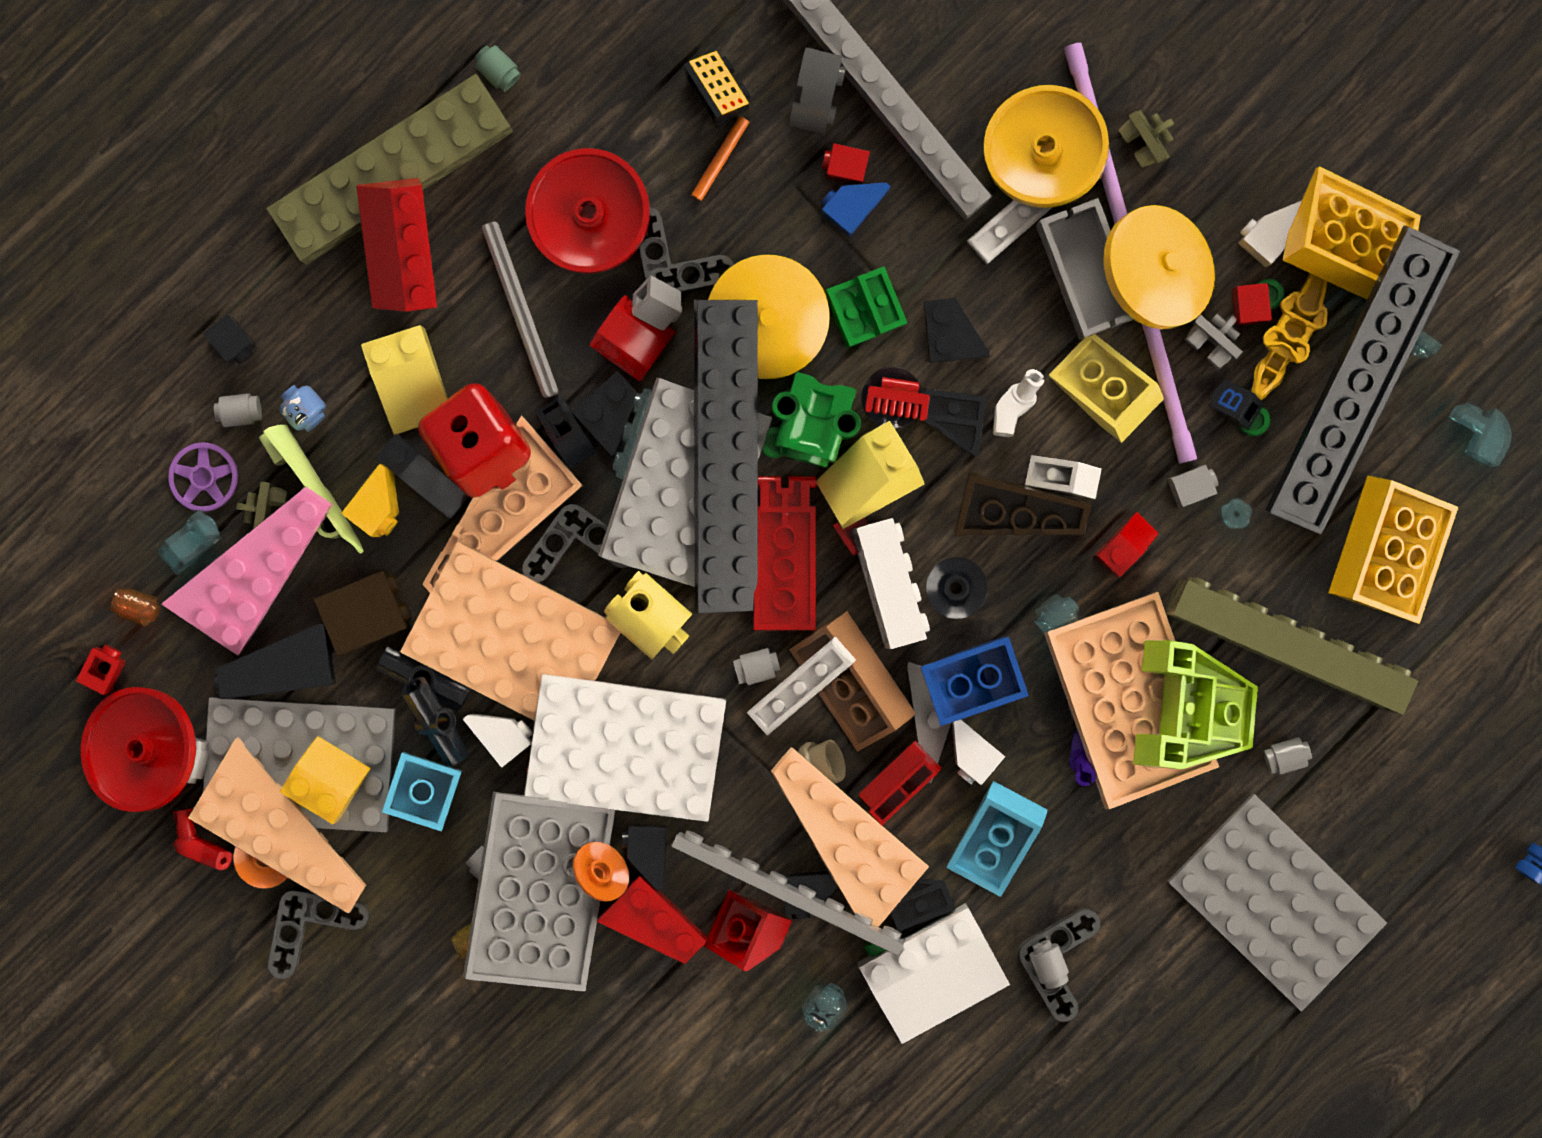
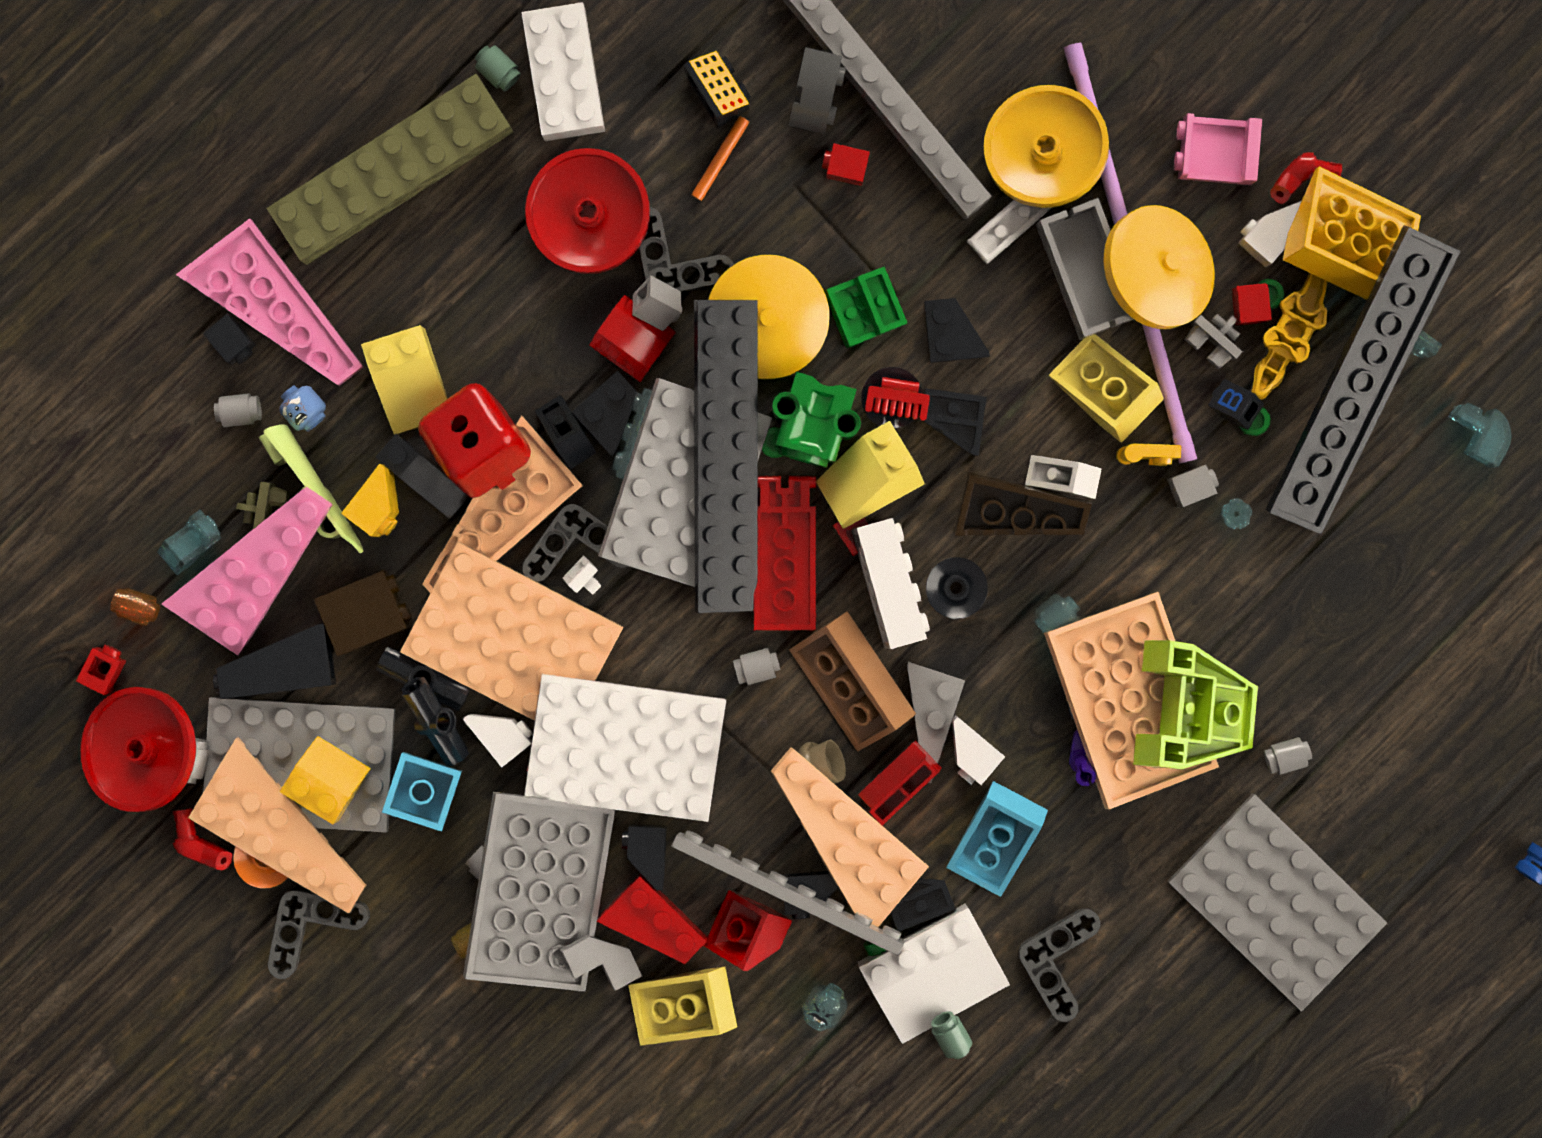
(203, 477): medium lavender wheel -> none
(261, 290): none -> bright pink wing
(396, 245): red slope -> none
(520, 309): light grey axle -> none
(563, 71): none -> white brick
(582, 575): none -> white tile
(592, 952): none -> light grey tile
(609, 867): orange dish -> none
(656, 625): light yellow cylinder -> none
(683, 1006): none -> light yellow slope
(801, 686): white tile -> none
(852, 204): blue slope -> none
(951, 1035): none -> sand green brick
(974, 680): blue slope -> none
(1015, 403): white arm -> none
(1049, 964): light grey brick -> none
(1126, 545): red slope -> none
(1139, 125): olive hips -> none
(1156, 454): none -> yellow plate
(1218, 150): none -> bright pink panel
(1292, 647): olive brick -> none
(1299, 172): none -> red arm
(1393, 549): yellow slope -> none

